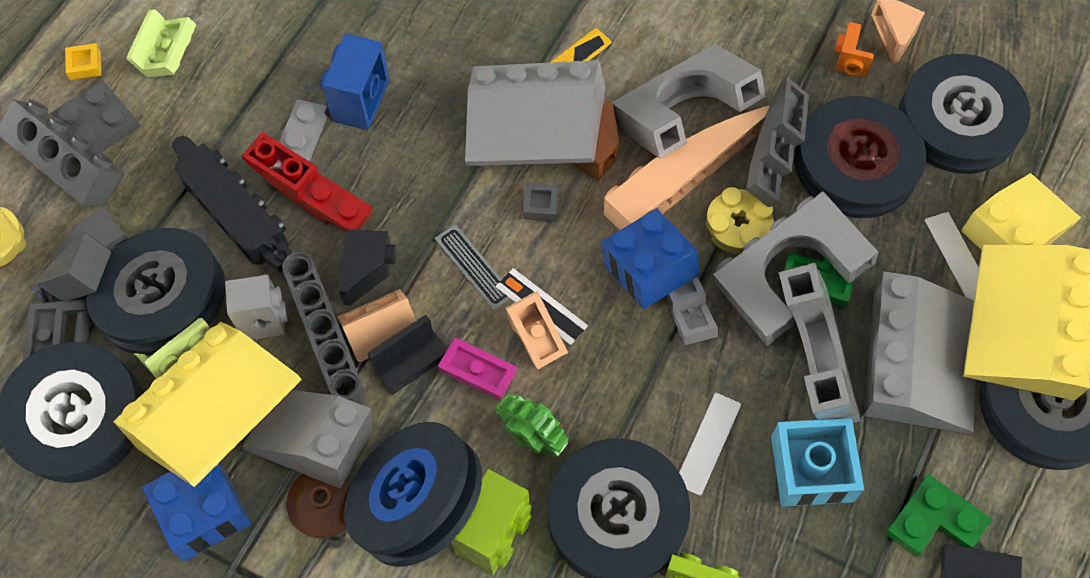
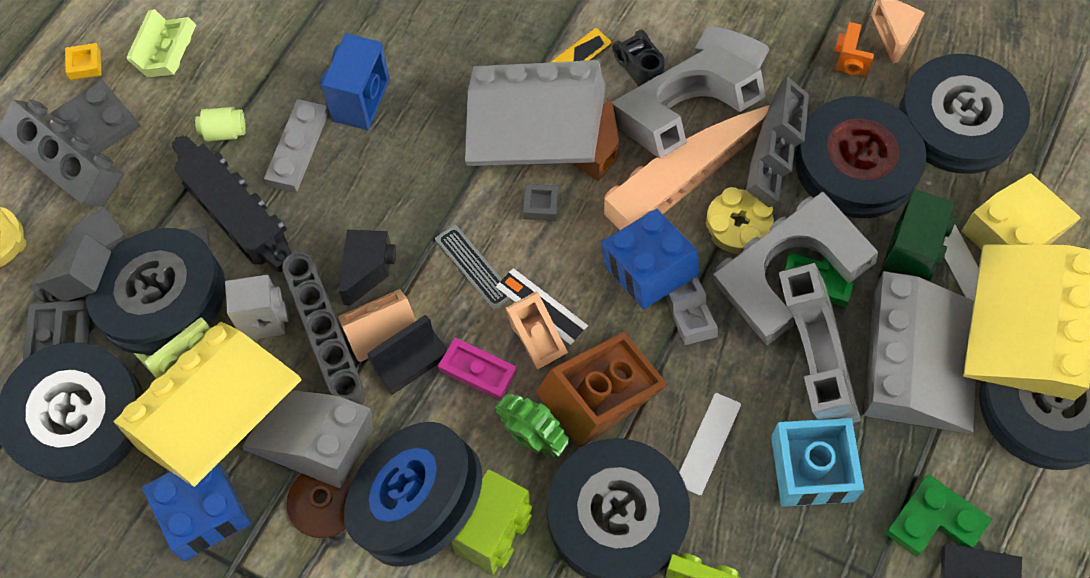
(220, 124): none -> yellowish green brick
(304, 185): red slope -> none
(599, 388): none -> dark orange slope
(639, 57): none -> black piece
(734, 42): none -> light grey slope
(920, 236): none -> dark green brick

